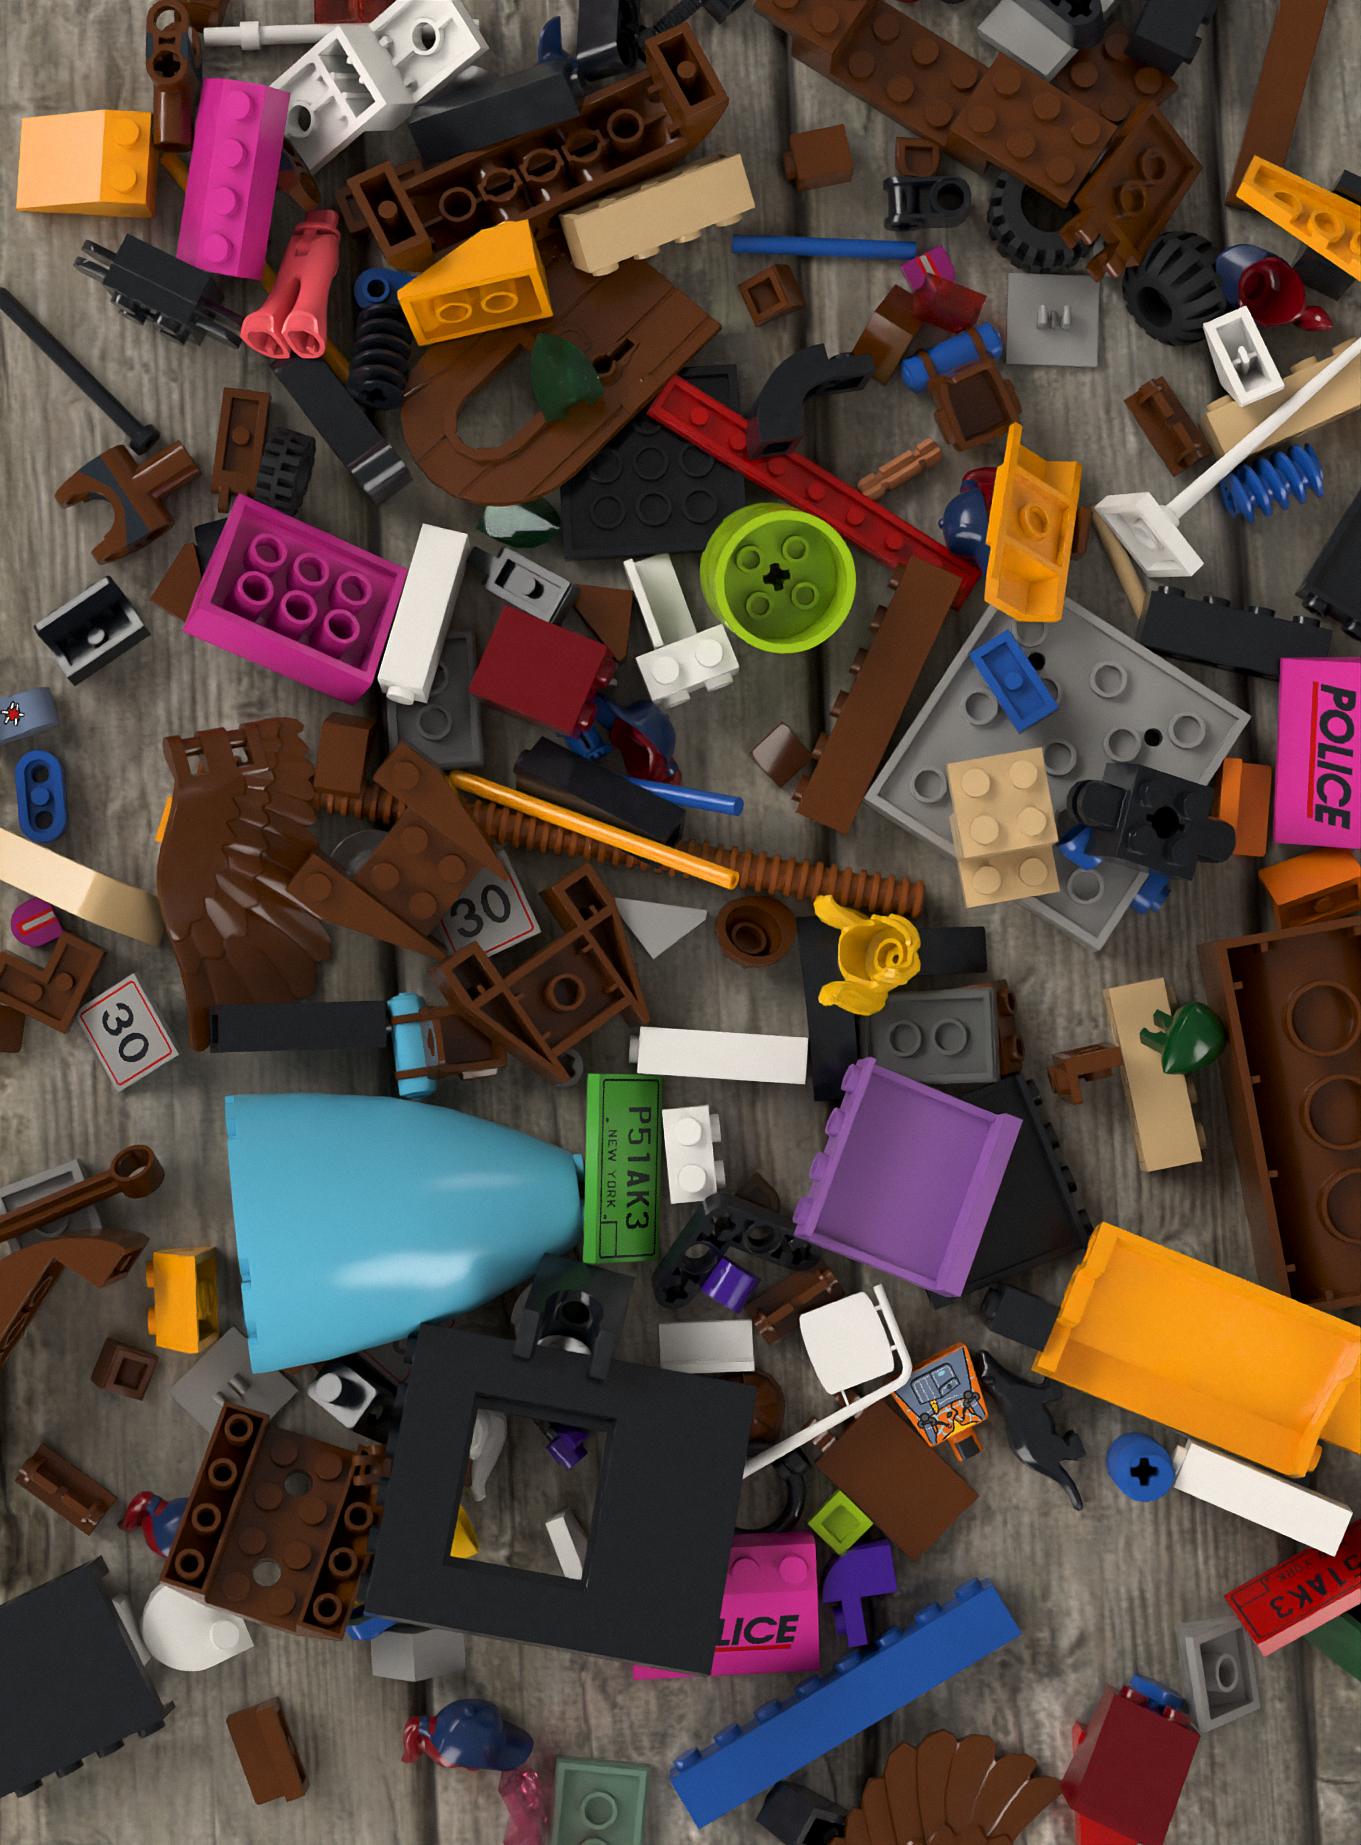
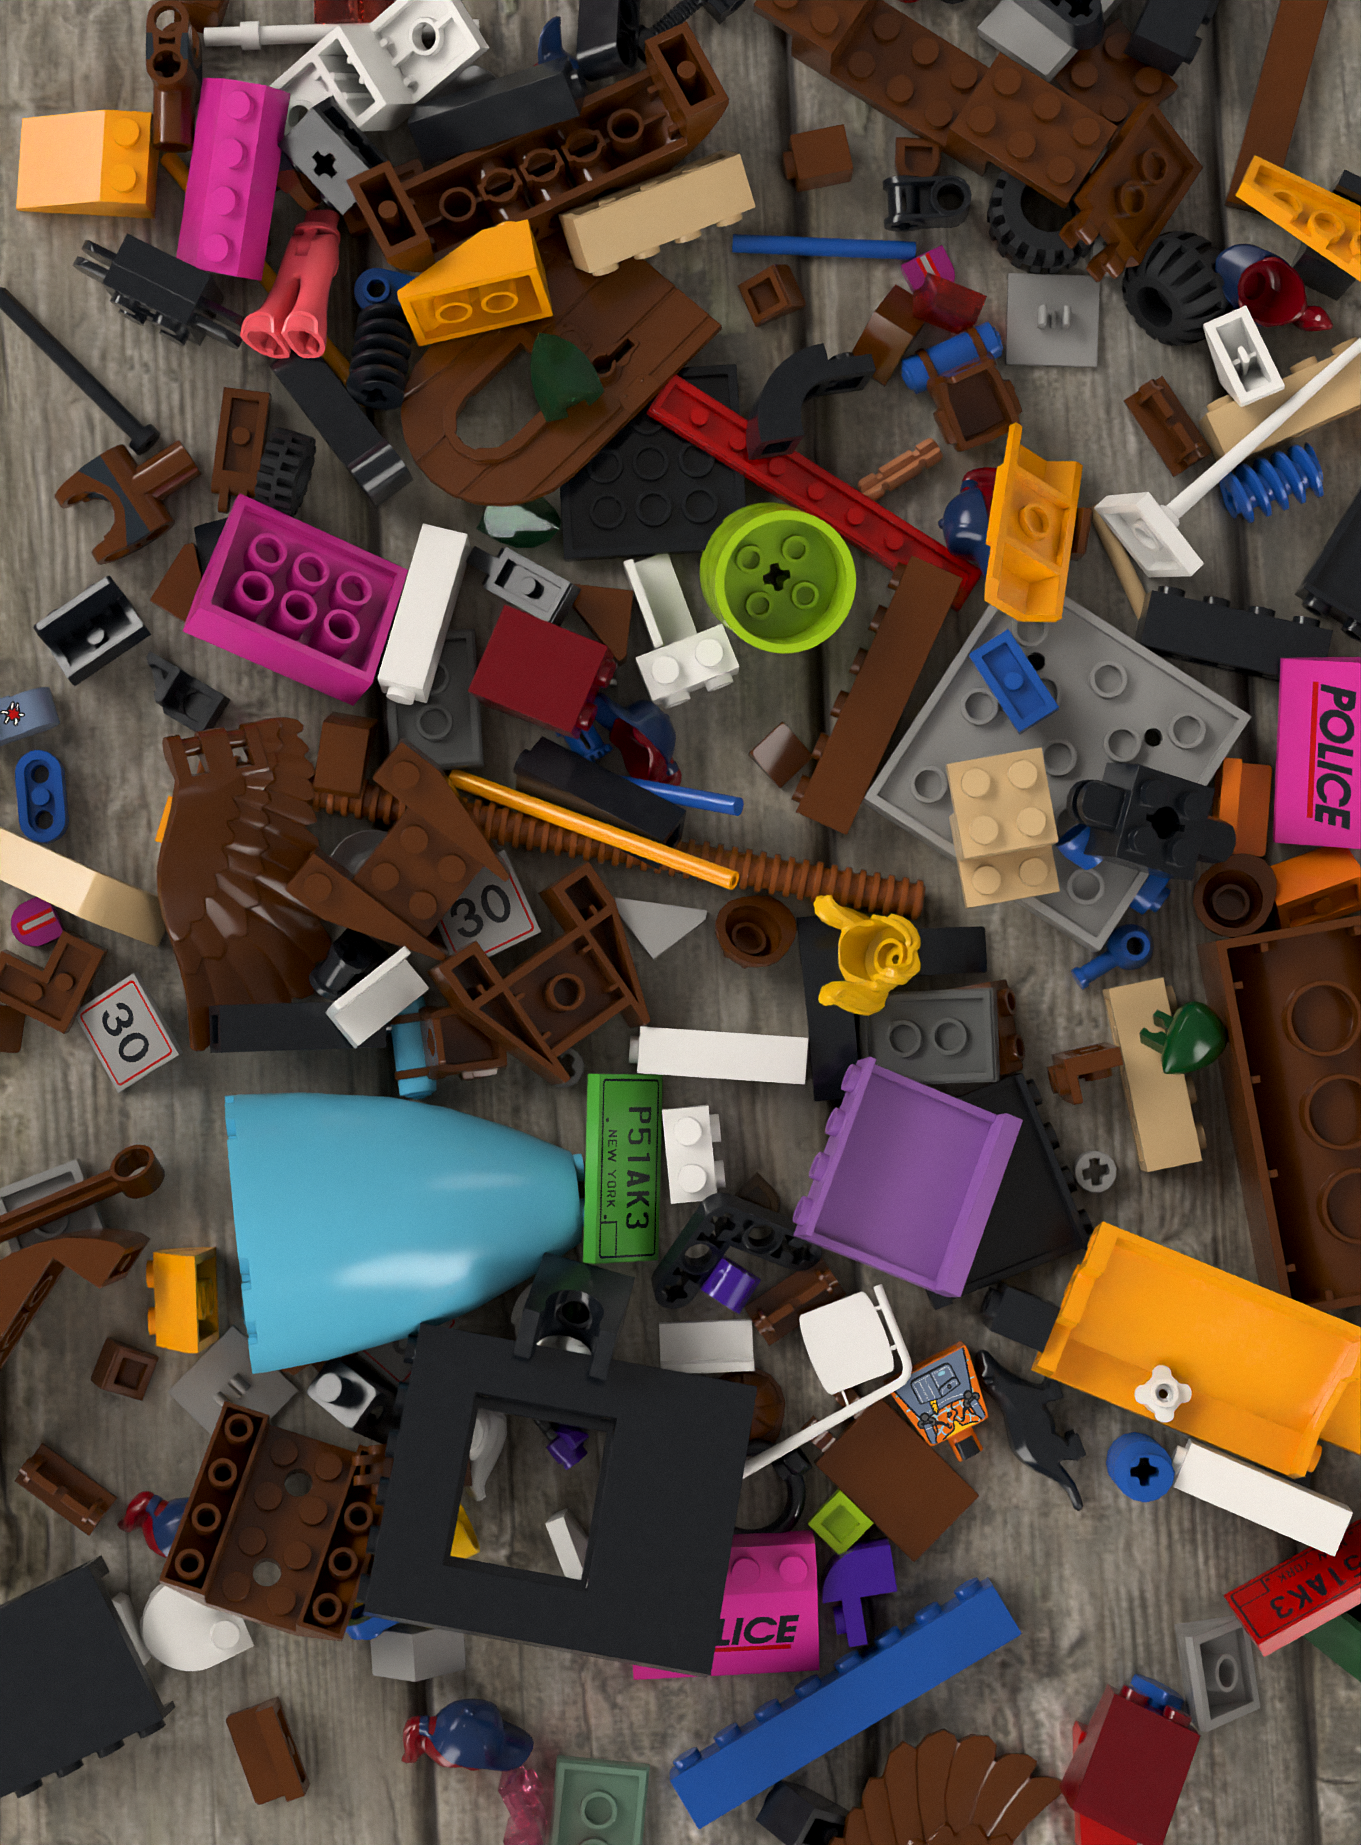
(185, 696): none -> black slope
(328, 133): none -> brick
(348, 962): none -> black piece
(377, 998): none -> white panel
(1082, 1162): none -> light grey bush
(1116, 955): none -> blue bar
(1149, 1394): none -> white plate
(1235, 895): none -> reddish brown piece

